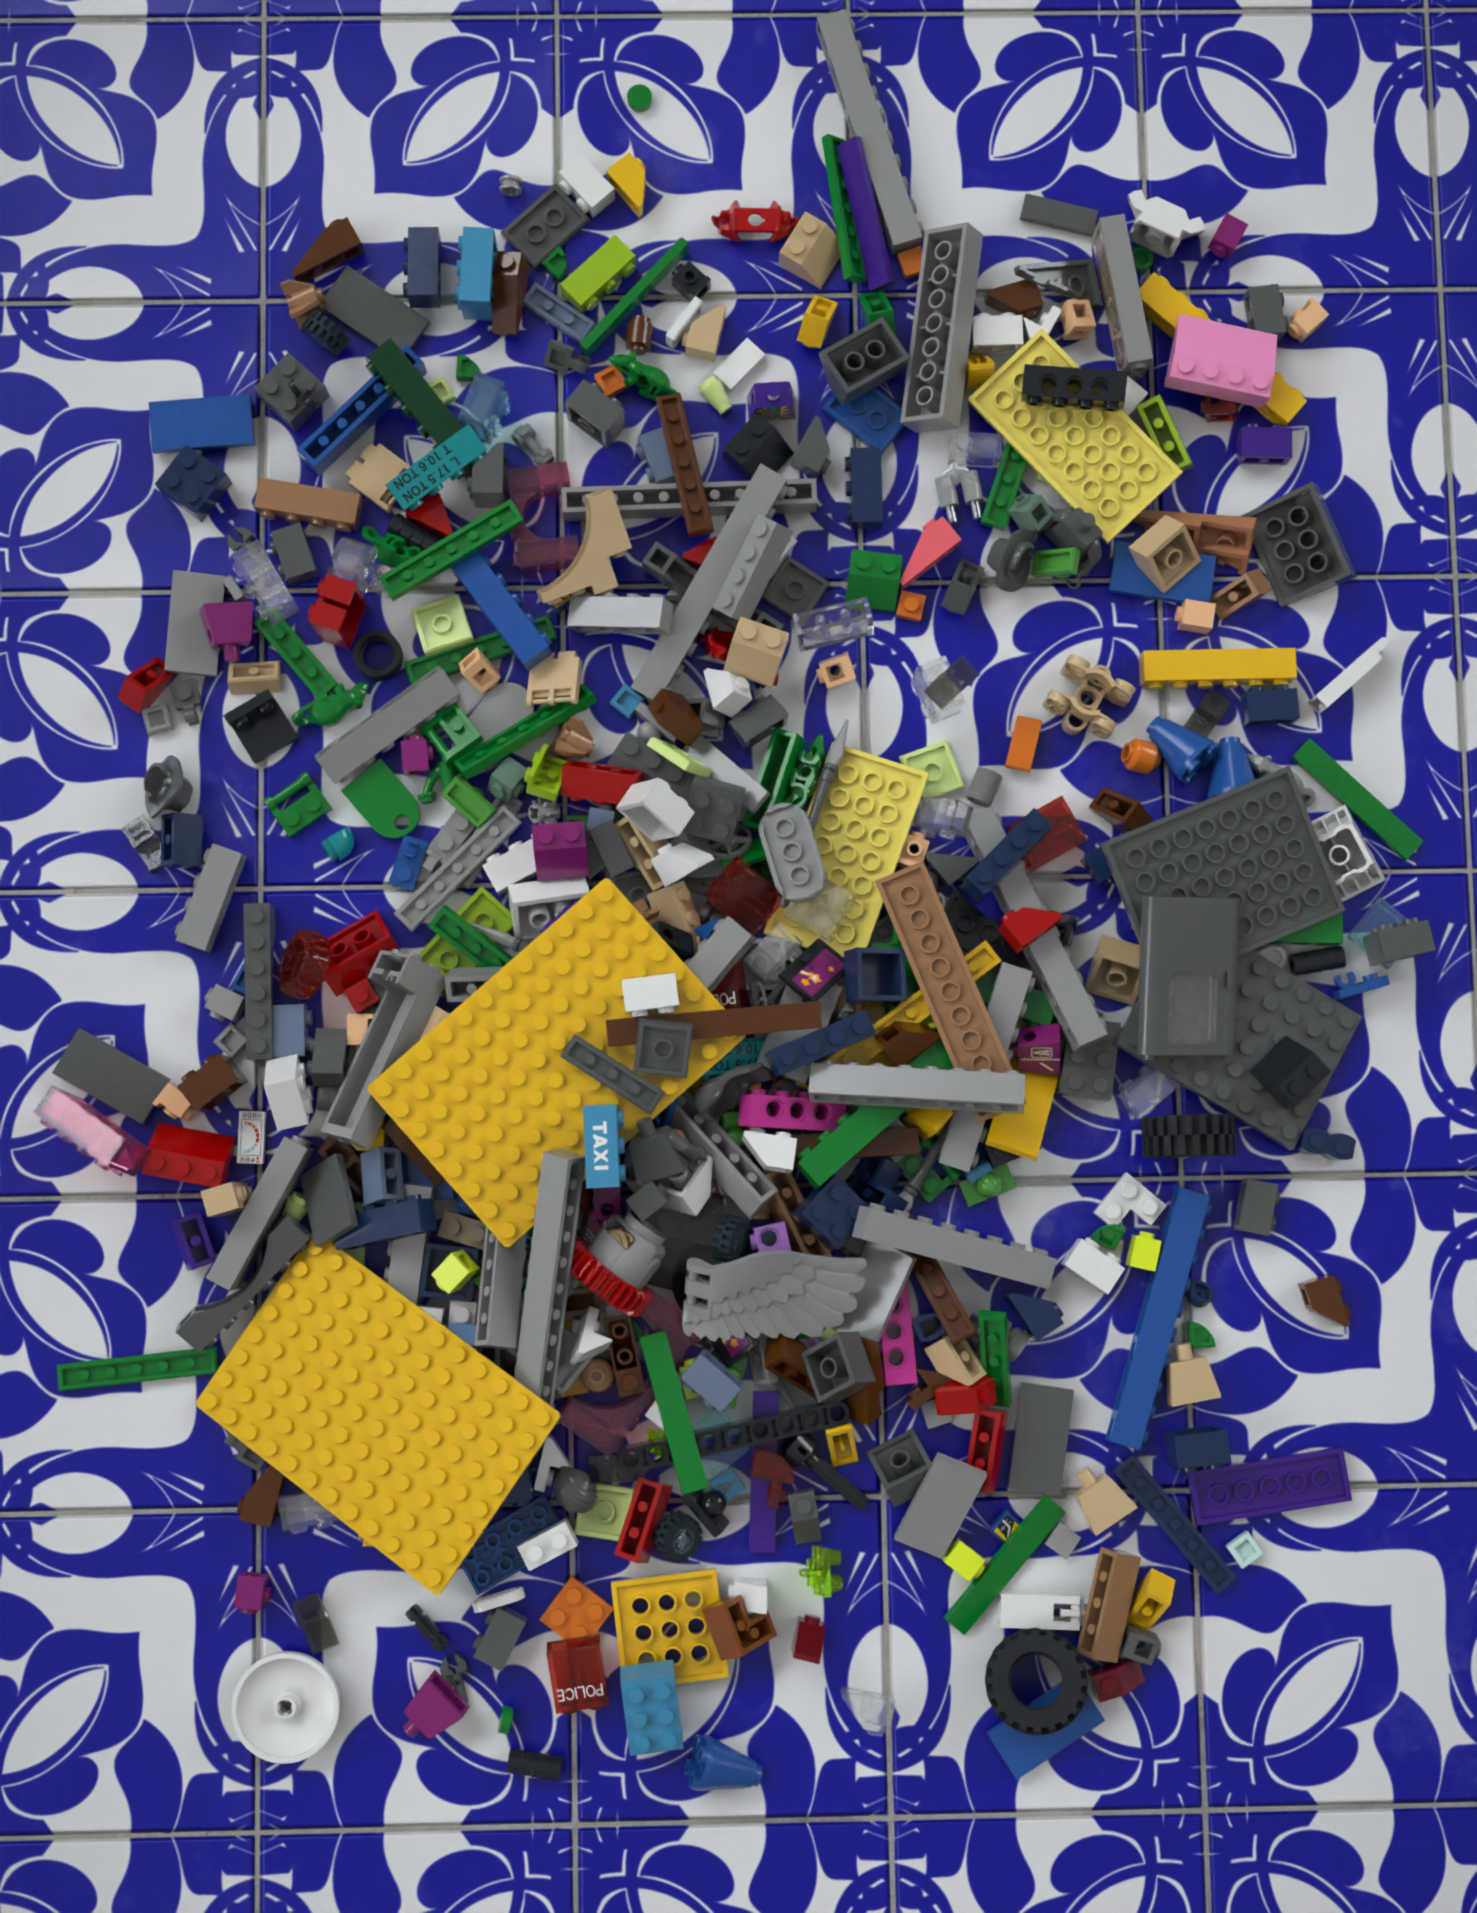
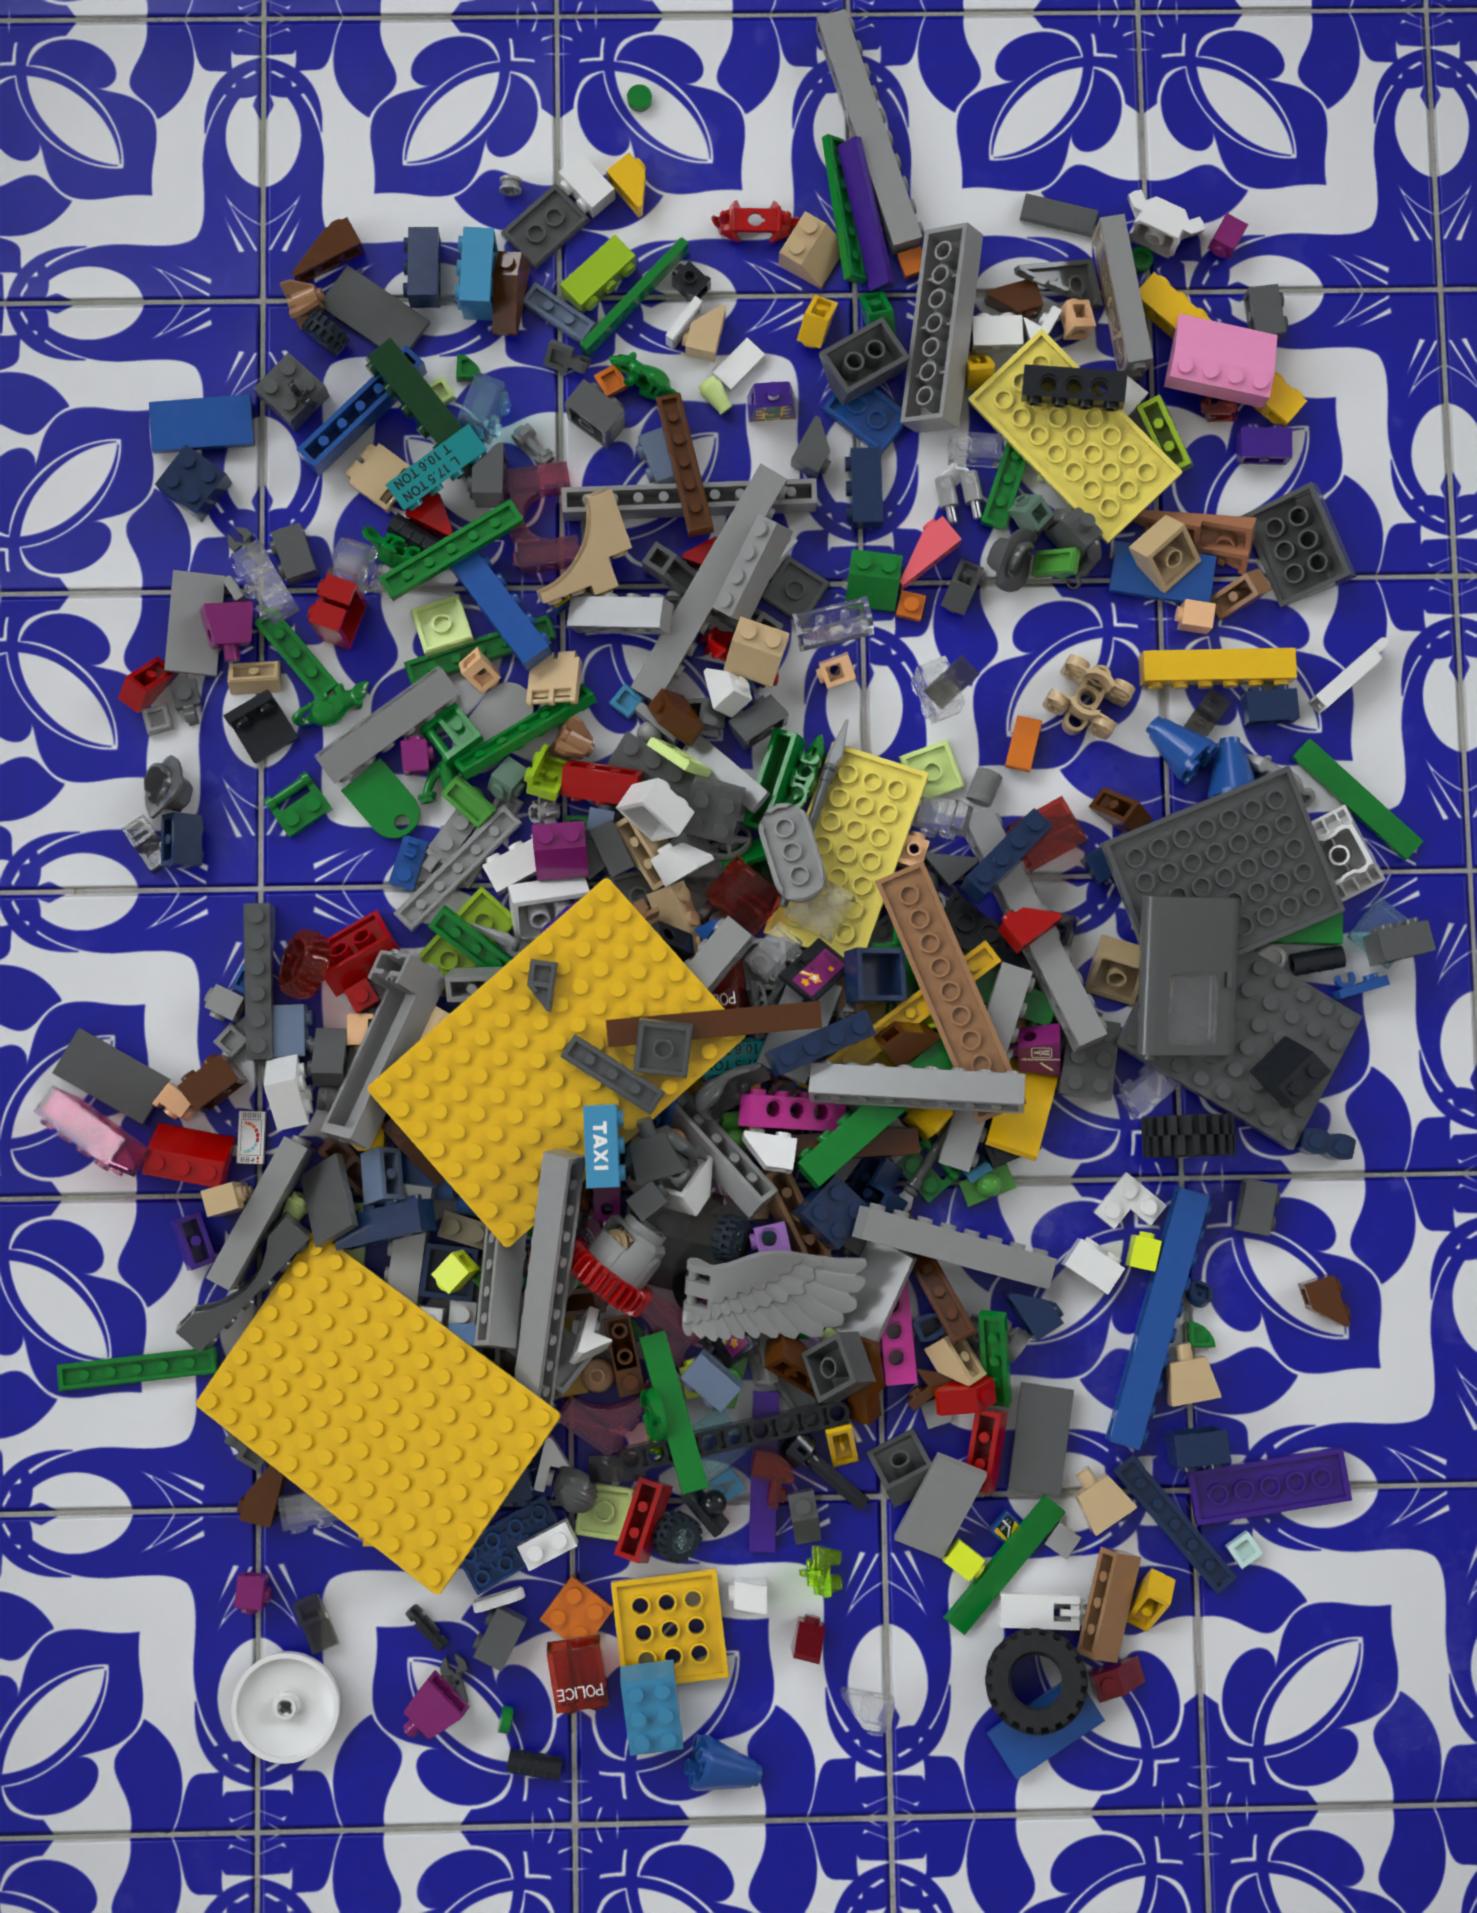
(210, 898): light grey brick -> none
(308, 504): medium nougat brick -> none
(339, 844): teal piece -> none
(364, 641): black tyre -> none
(542, 981): none -> dark grey tile
(556, 264): green tile -> none
(639, 334): reddish brown brick -> none
(649, 994): white brick -> none
(654, 1417): none -> green tile
(734, 1629): dark orange brick -> none
(757, 444): black slope -> none
(1108, 1235): green tile -> none
(1140, 756): orange head -> none
(1143, 1652): flat silver brick -> none
(1307, 320): light nougat brick -> none

